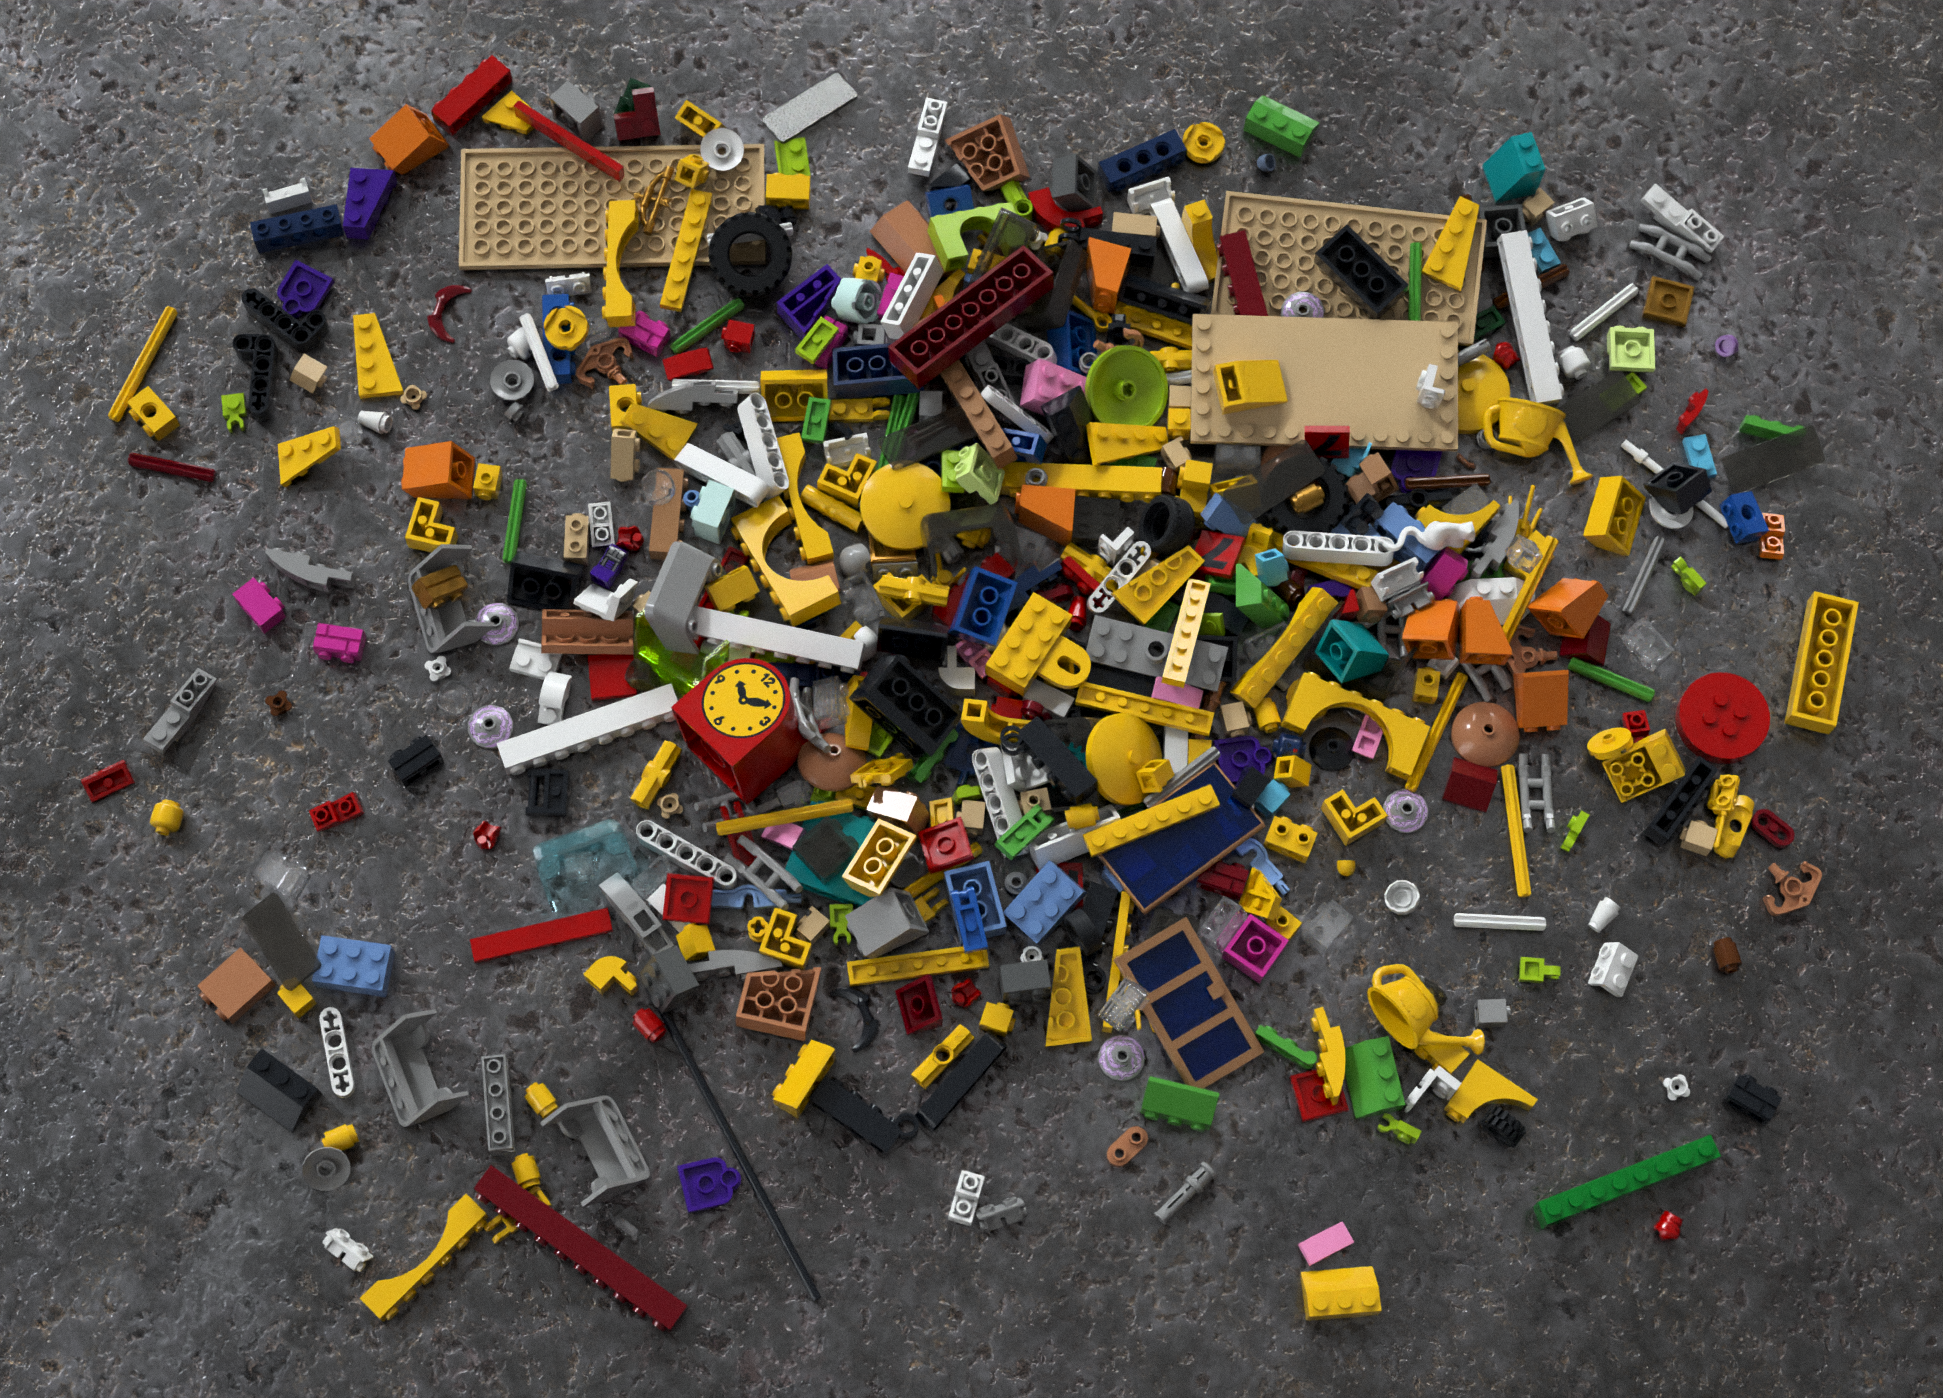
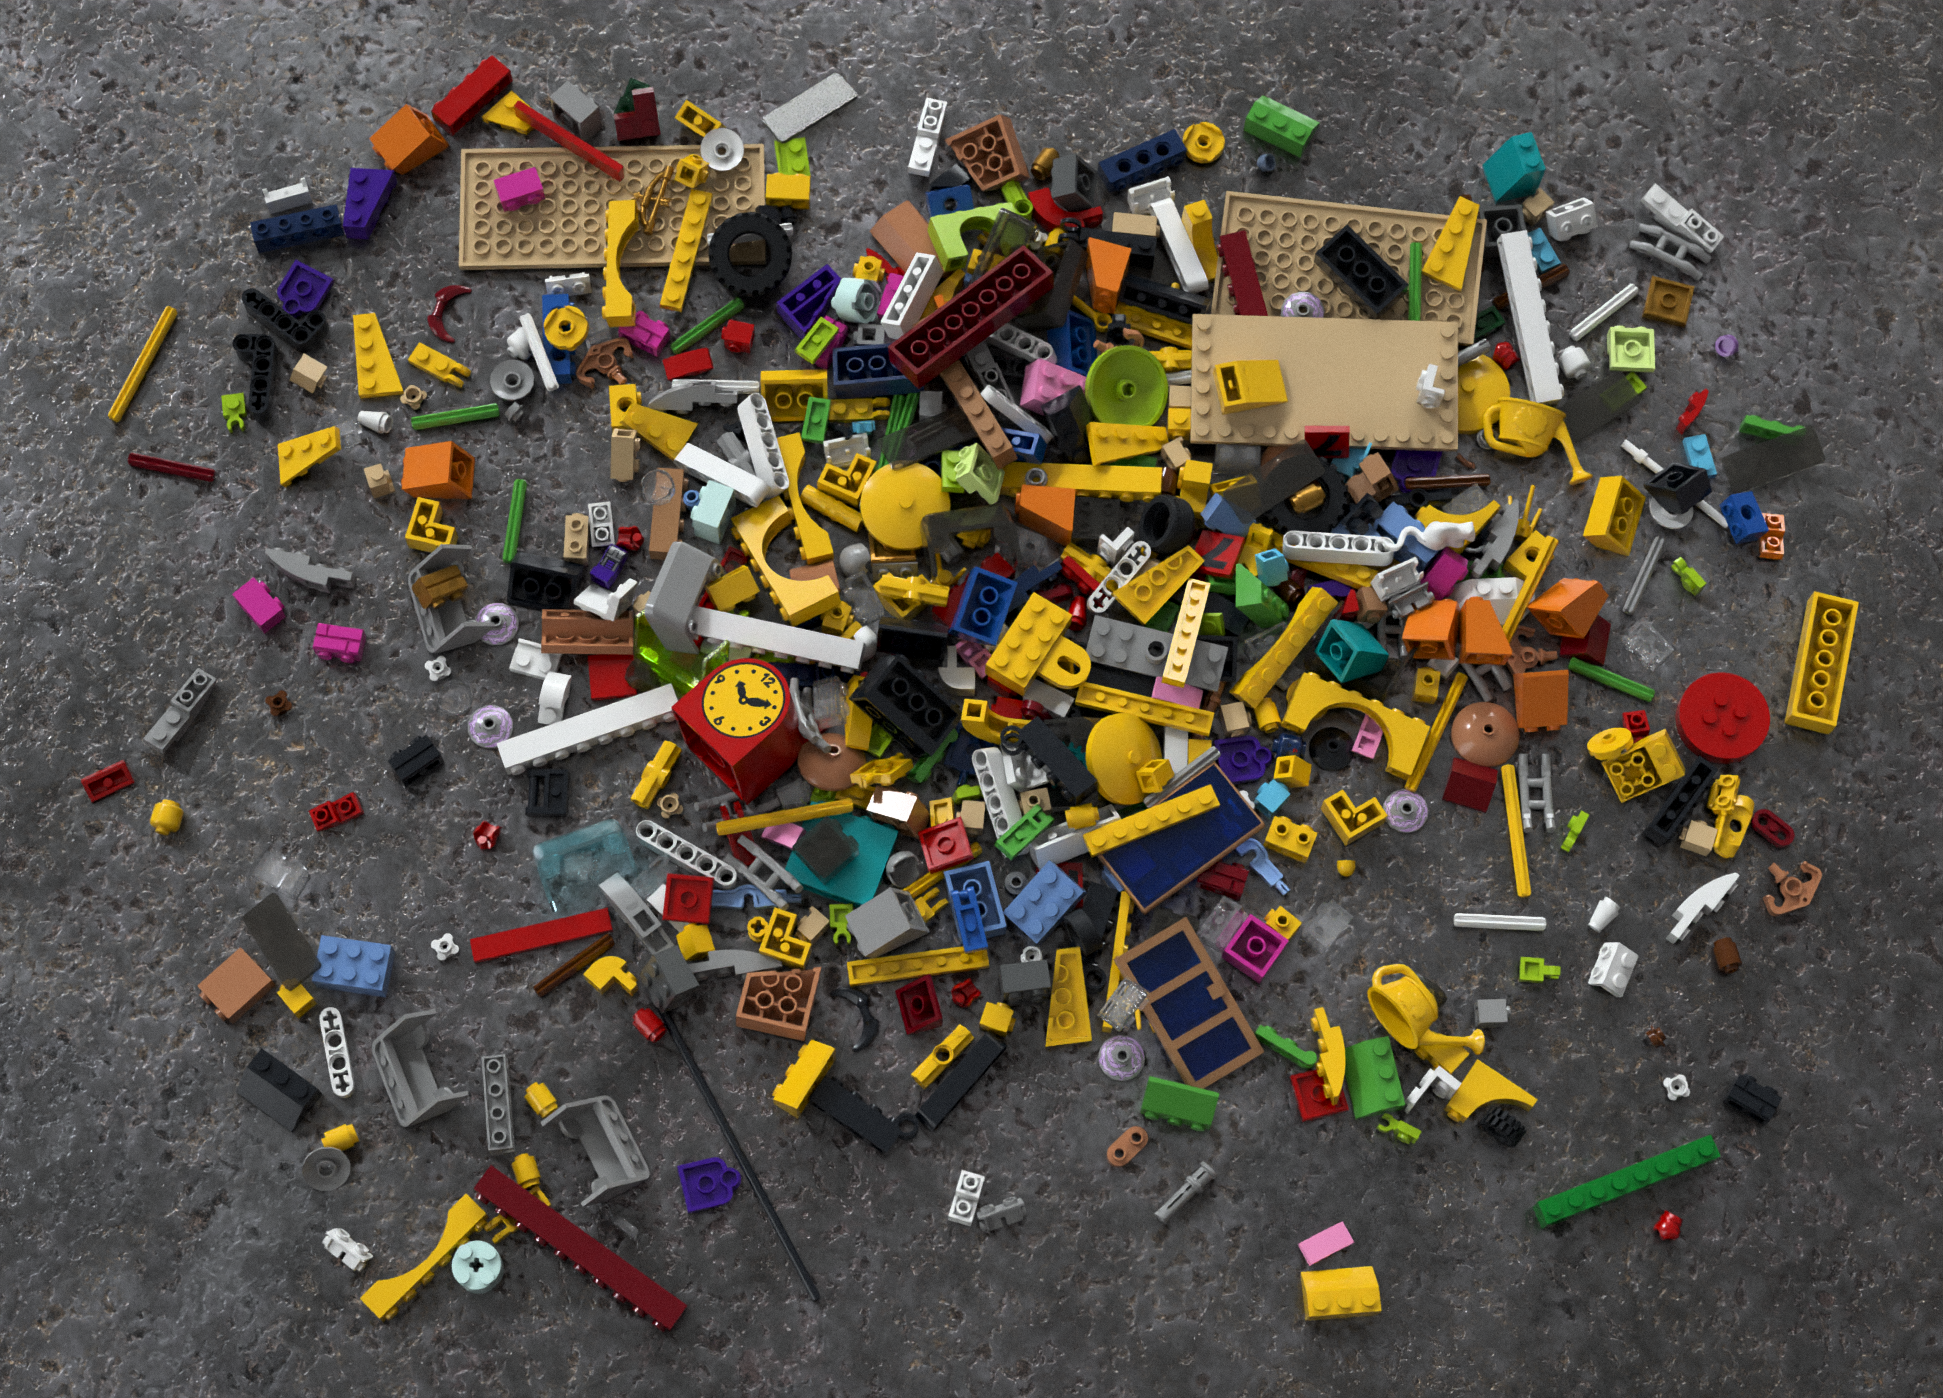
(148, 402): yellow brick -> none
(379, 480): none -> tan brick
(437, 365): none -> yellow hinge
(451, 948): none -> white plate
(455, 416): none -> bright green axle
(486, 1277): none -> light aqua brick
(487, 481): yellow brick -> none
(519, 189): none -> dark pink brick
(574, 965): none -> reddish brown axle
(837, 619): none -> yellow brick
(863, 426): none -> medium azure plate
(878, 858): yellow slope -> none
(1043, 163): none -> pearl gold brick
(1085, 358): light grey plate -> none
(1249, 786): black slope -> none
(1259, 896): yellow wing -> none
(1402, 897): white hair -> none
(1523, 554): clear brick -> none
(1656, 1036): none -> reddish brown plate
(1701, 902): none -> white slope

